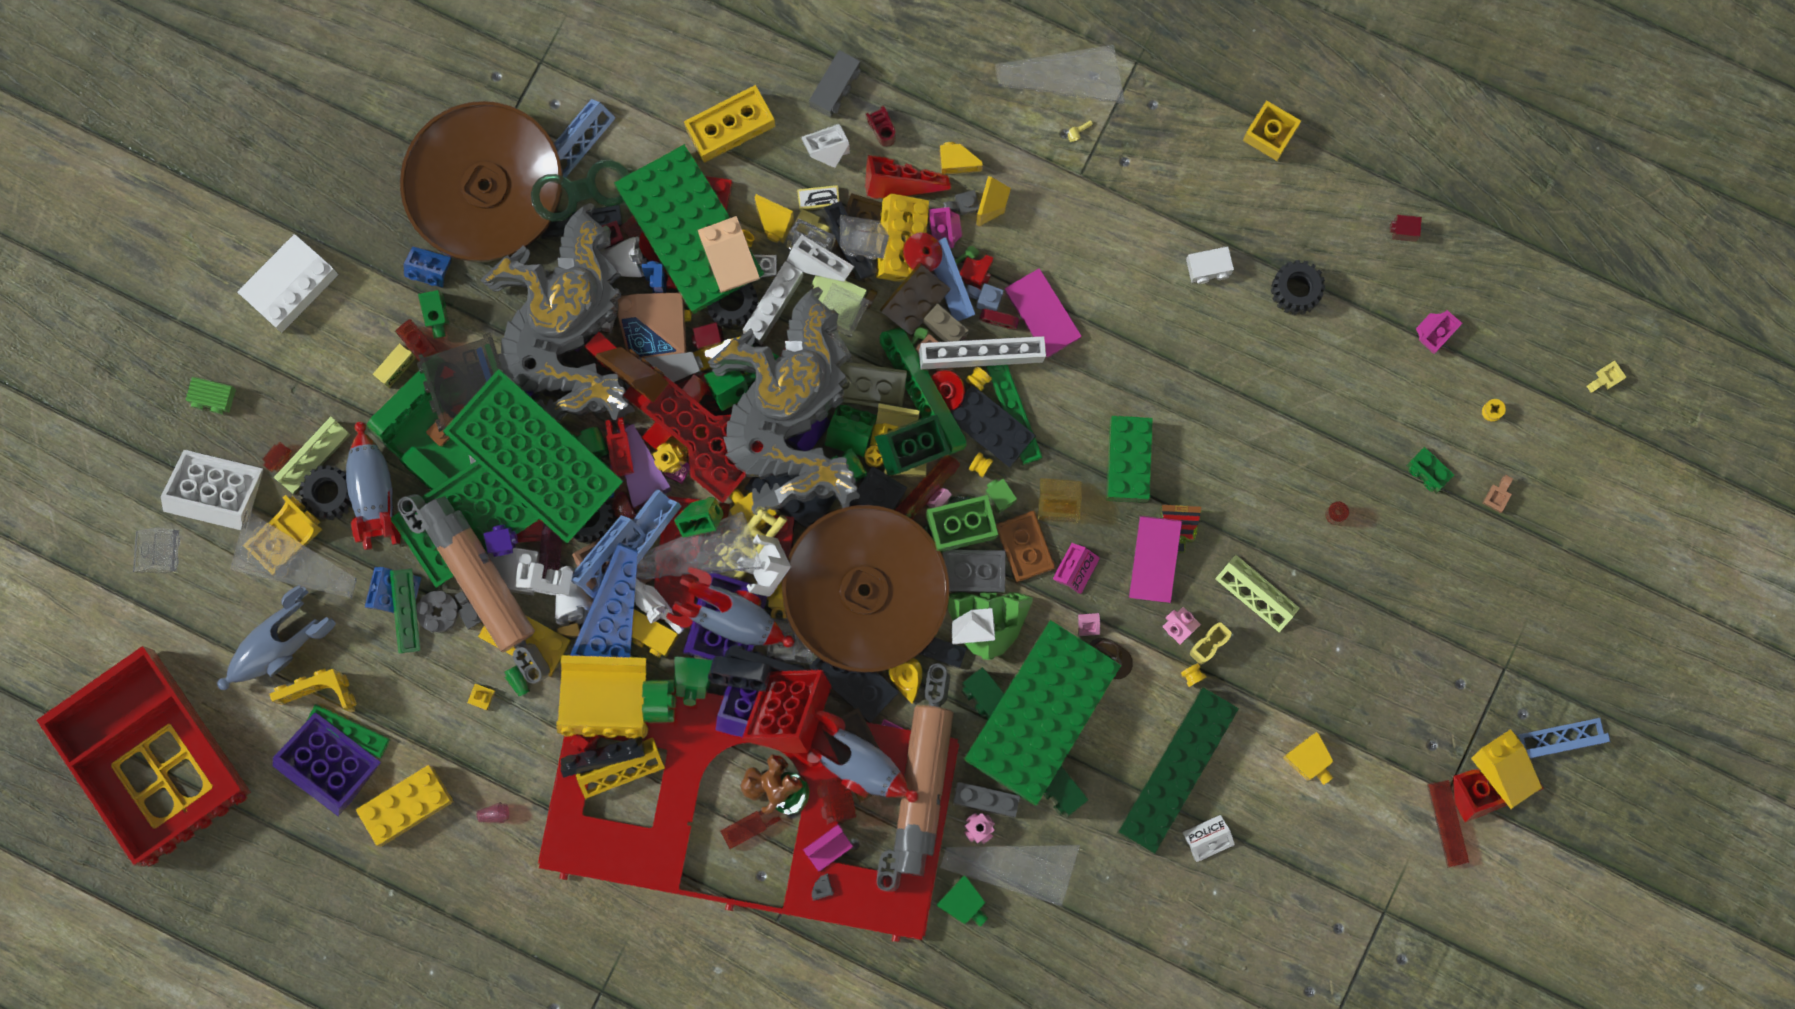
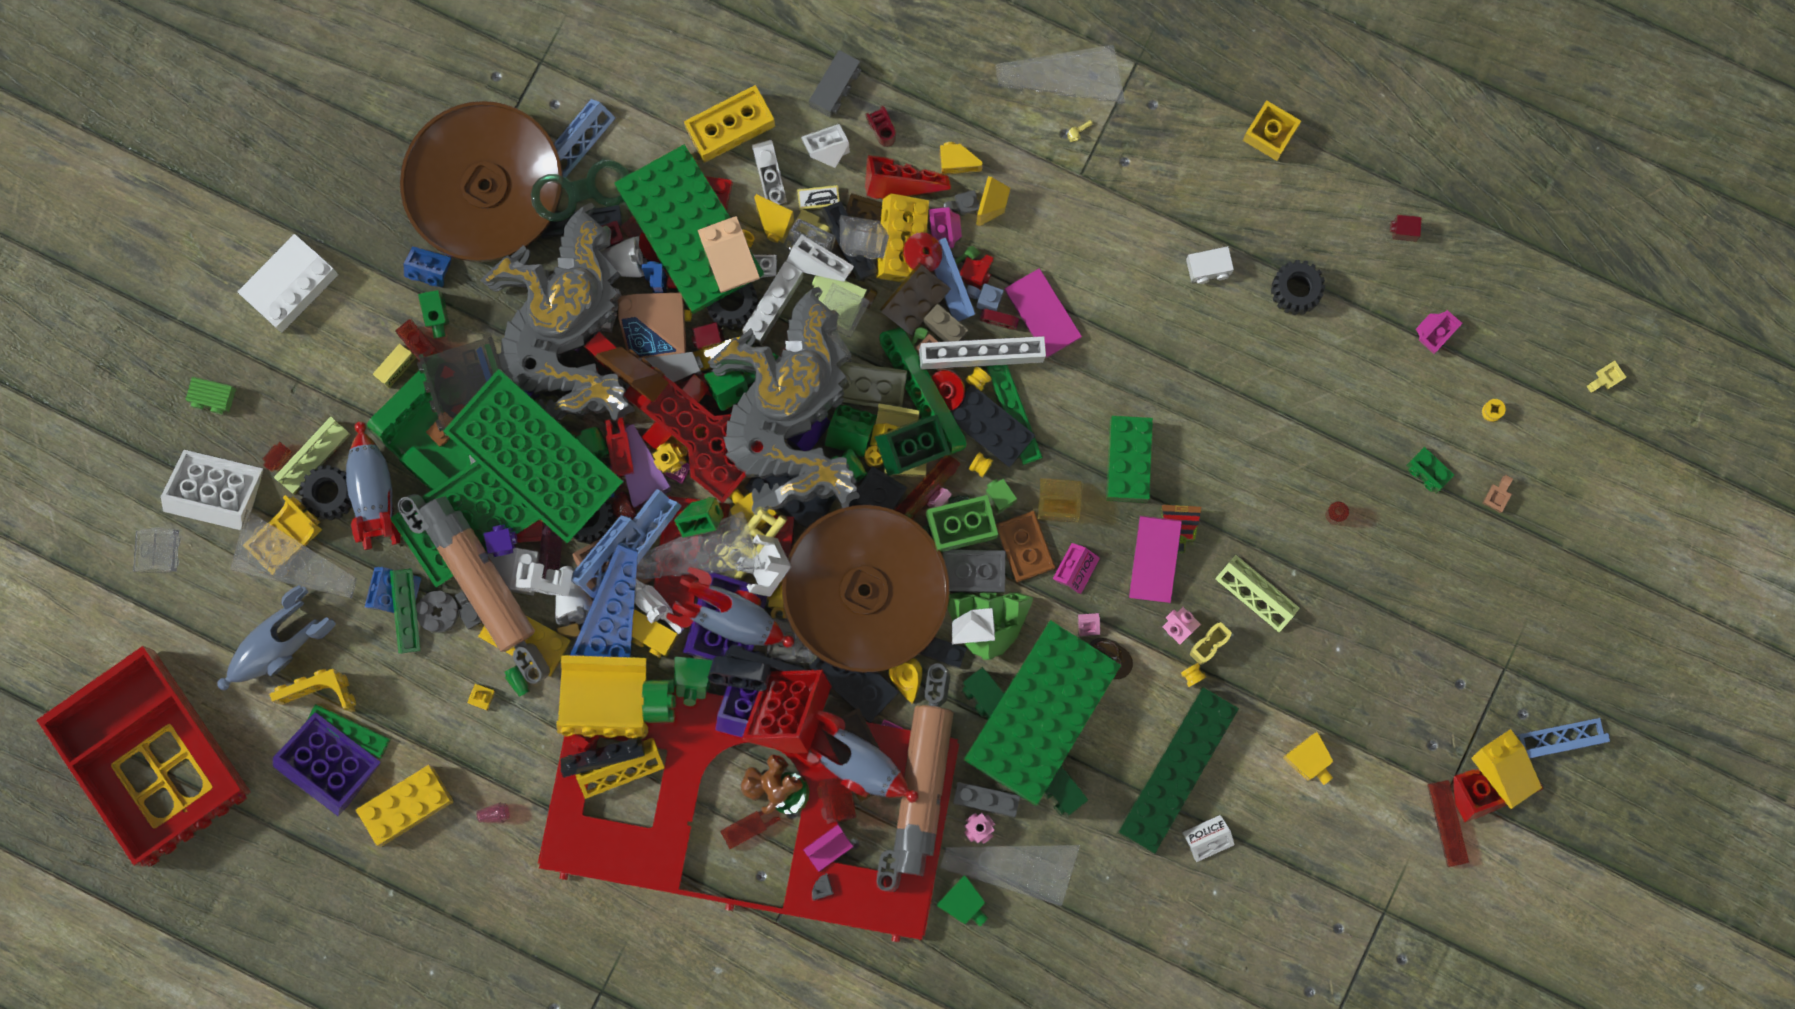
(769, 172): none -> white slope

